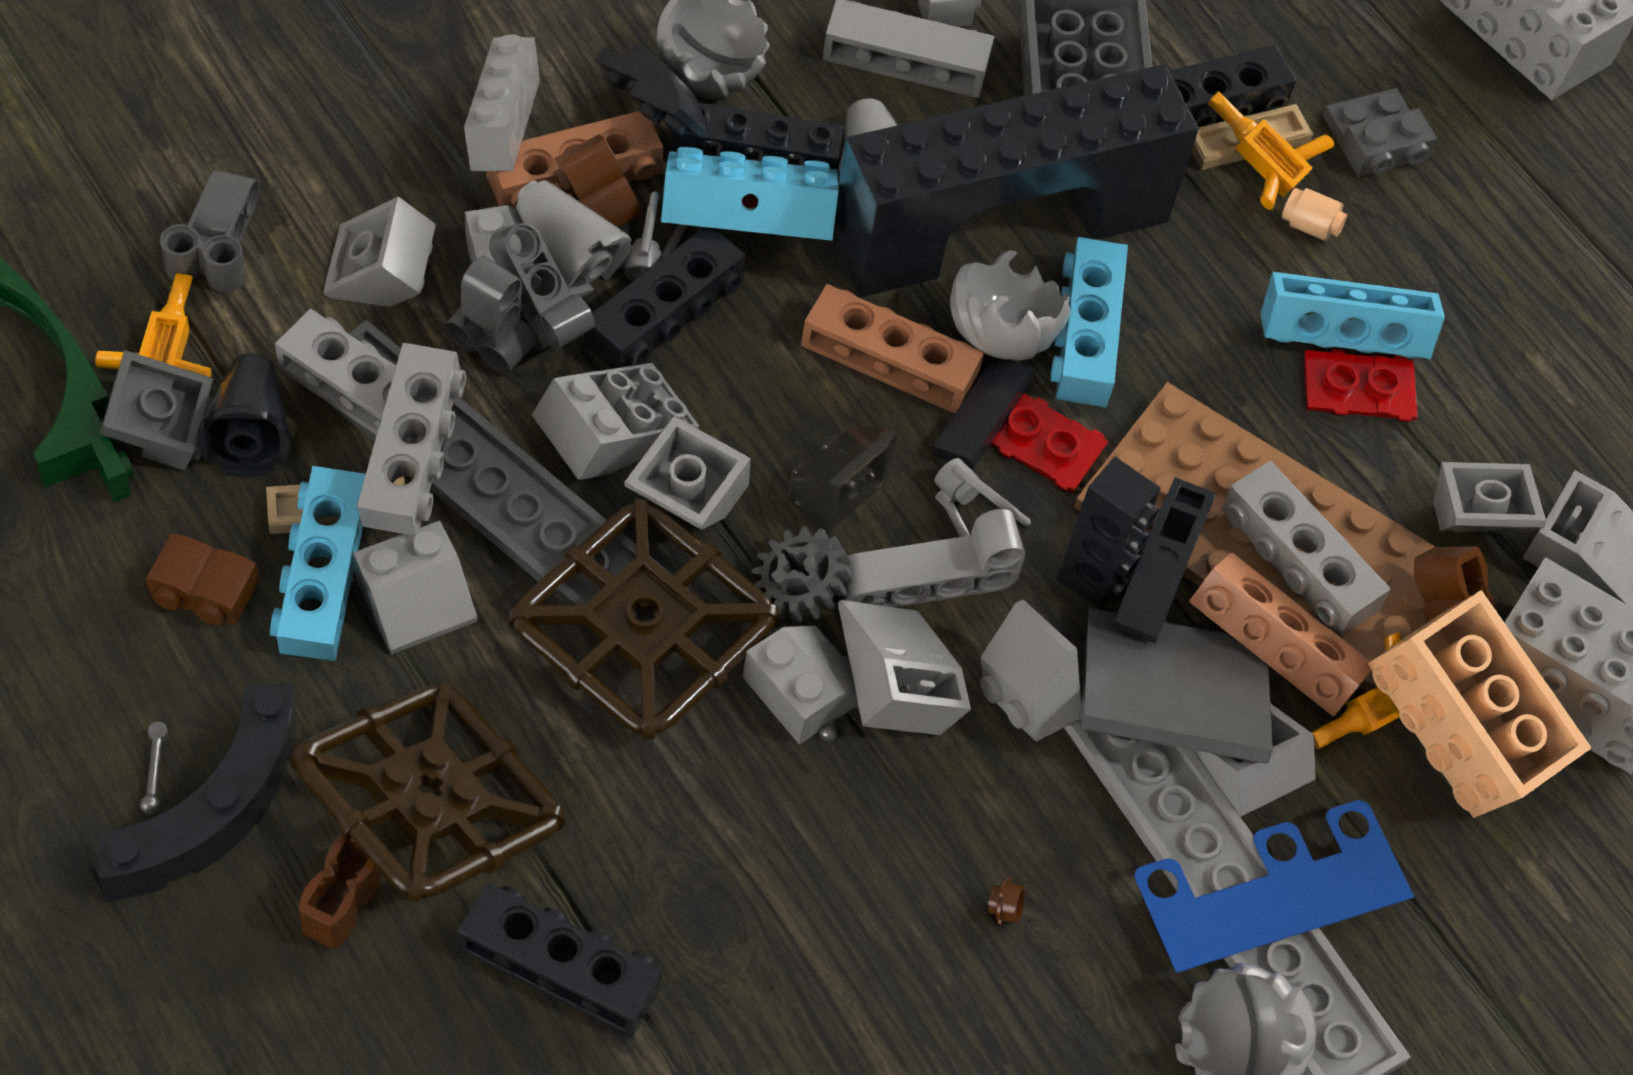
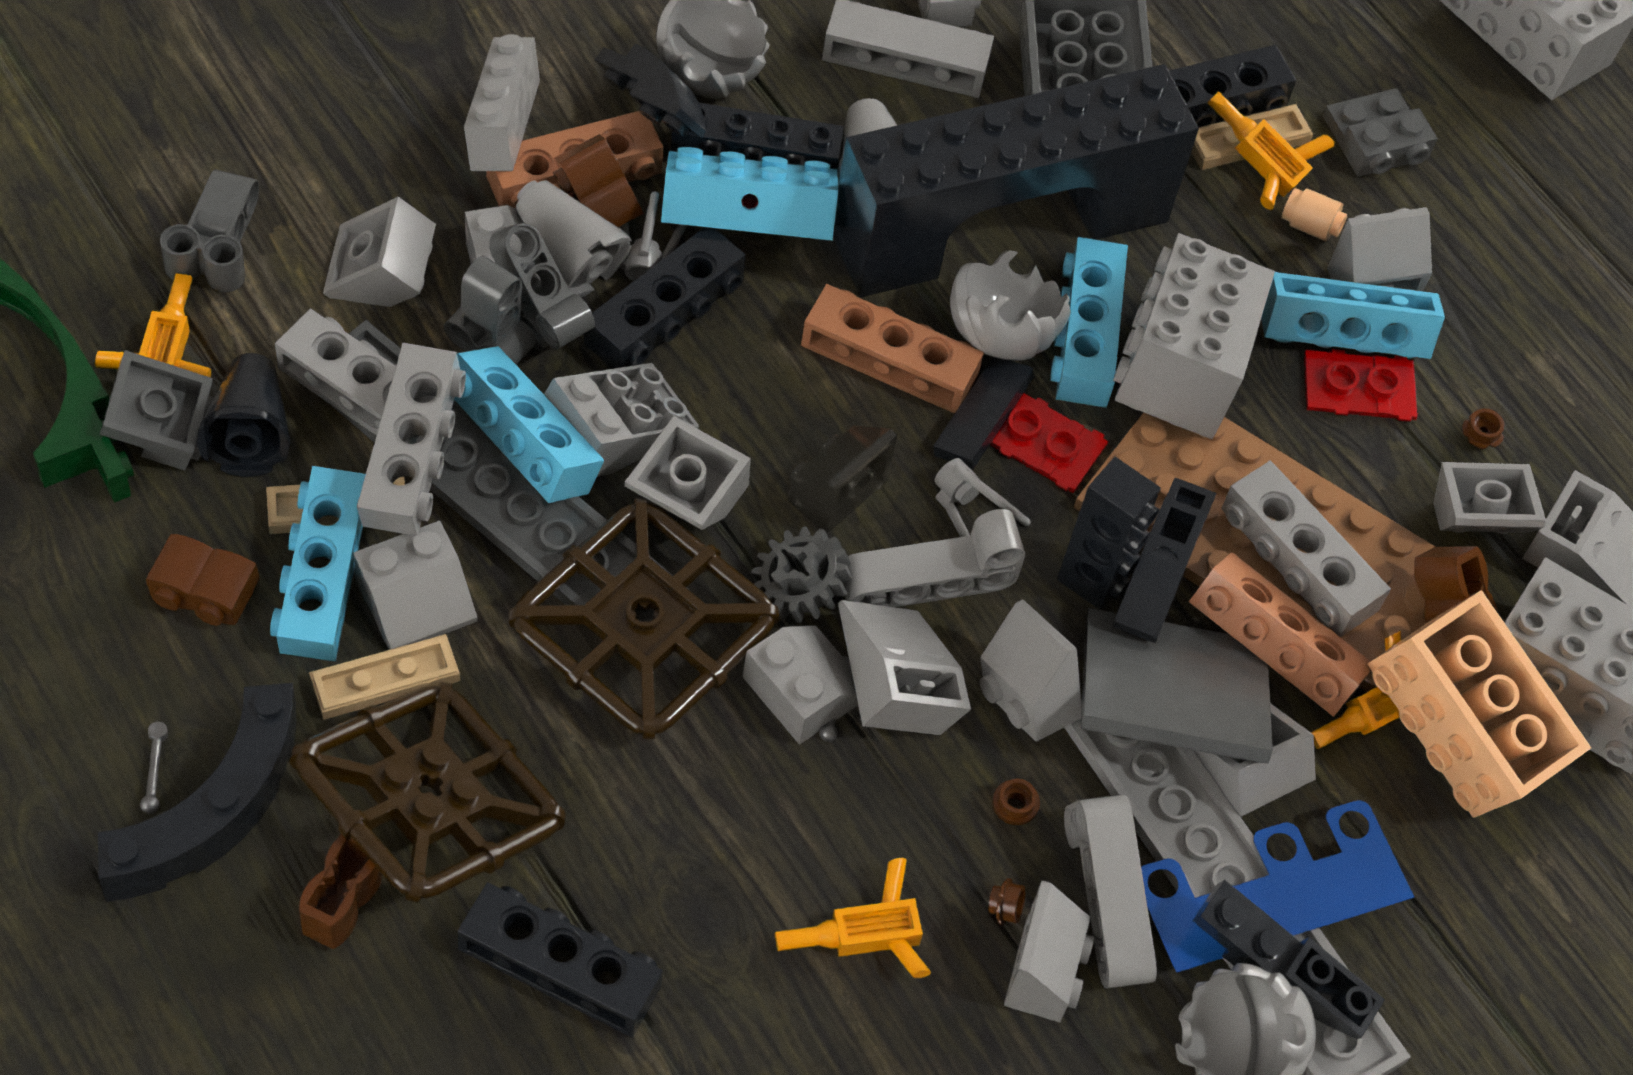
(383, 676): none -> tan tile
(526, 426): none -> medium azure brick
(869, 928): none -> light orange piece
(1021, 791): none -> reddish brown plate
(1049, 956): none -> light grey slope
(1114, 888): none -> light grey beam
(1193, 335): none -> light grey brick
(1256, 939): none -> black slope
(1385, 250): none -> light grey slope
(1484, 420): none -> reddish brown plate

